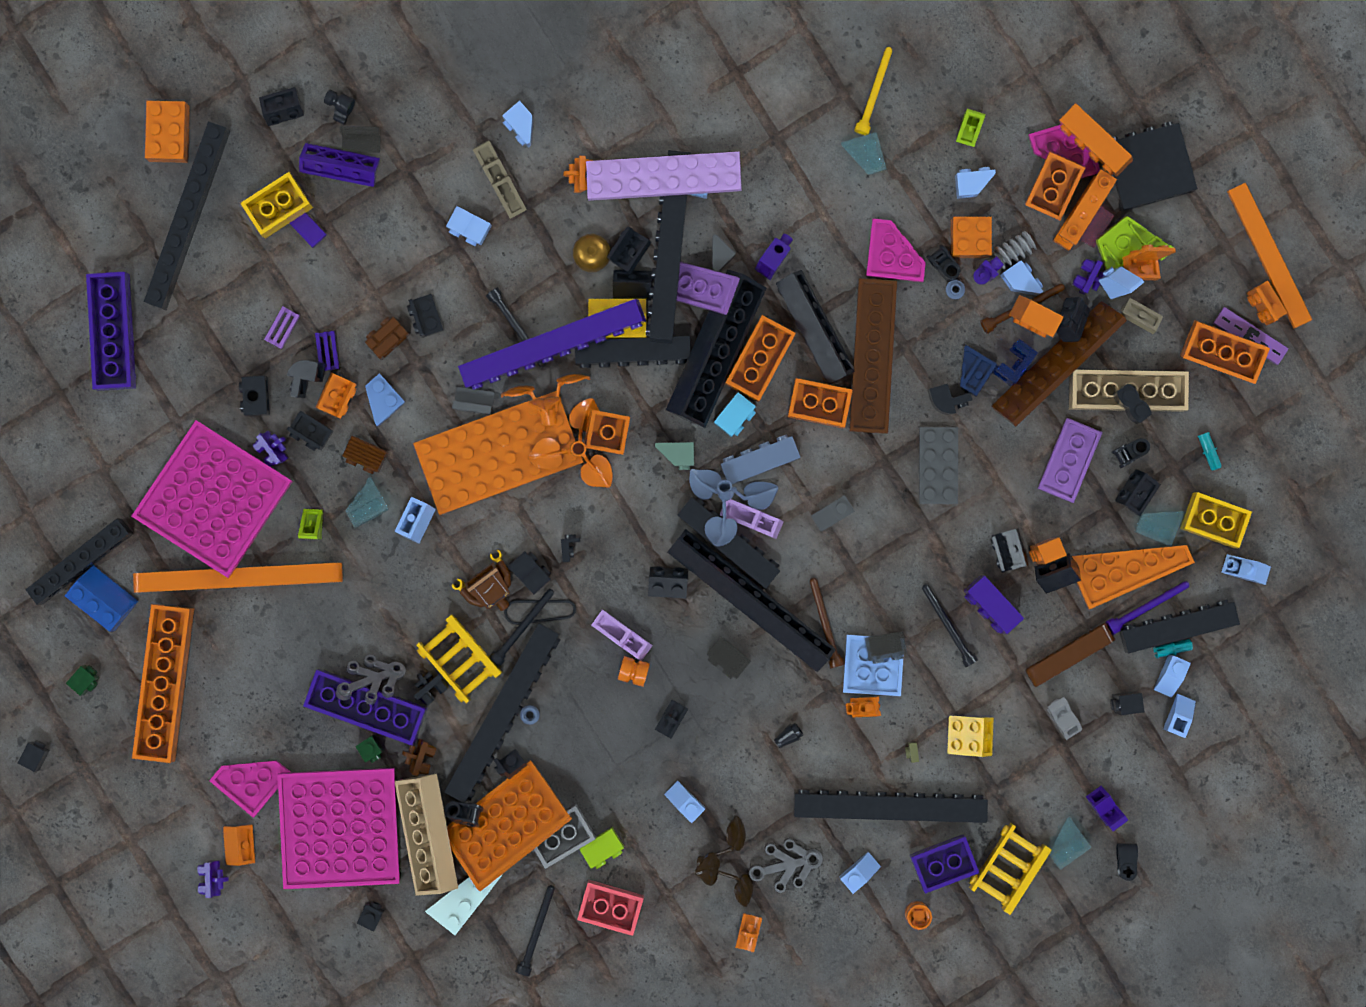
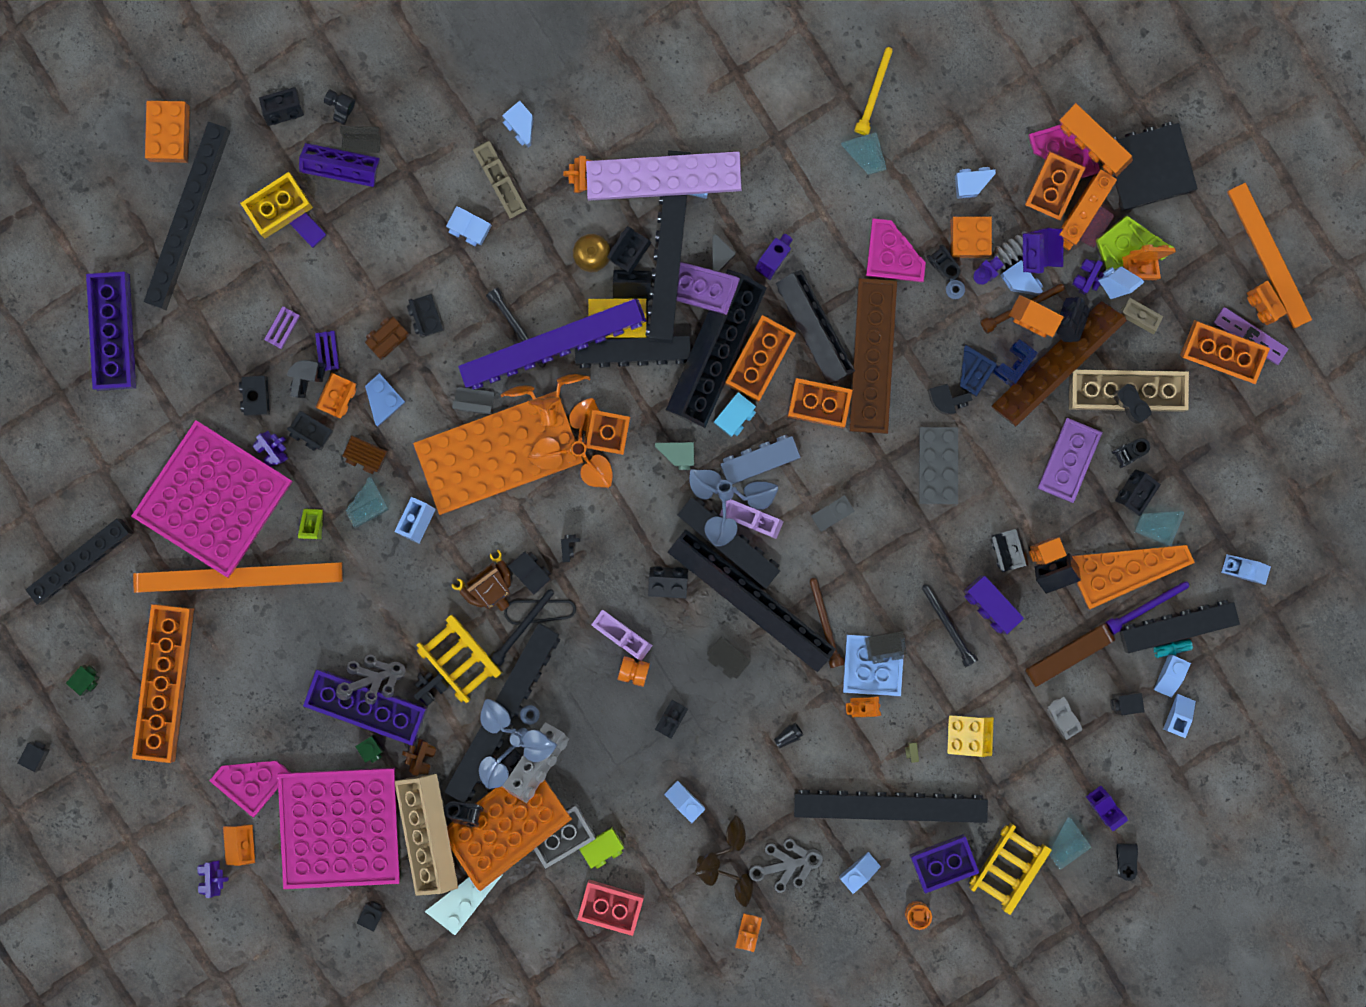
(101, 598): blue slope -> none
(524, 967): black piece -> none
(529, 774): none -> light grey brick
(535, 743): none -> sand blue plant
(970, 127): lime slope -> none
(1042, 249): none -> dark purple panel
(1209, 451): teal axle -> none
(1216, 520): yellow brick -> none

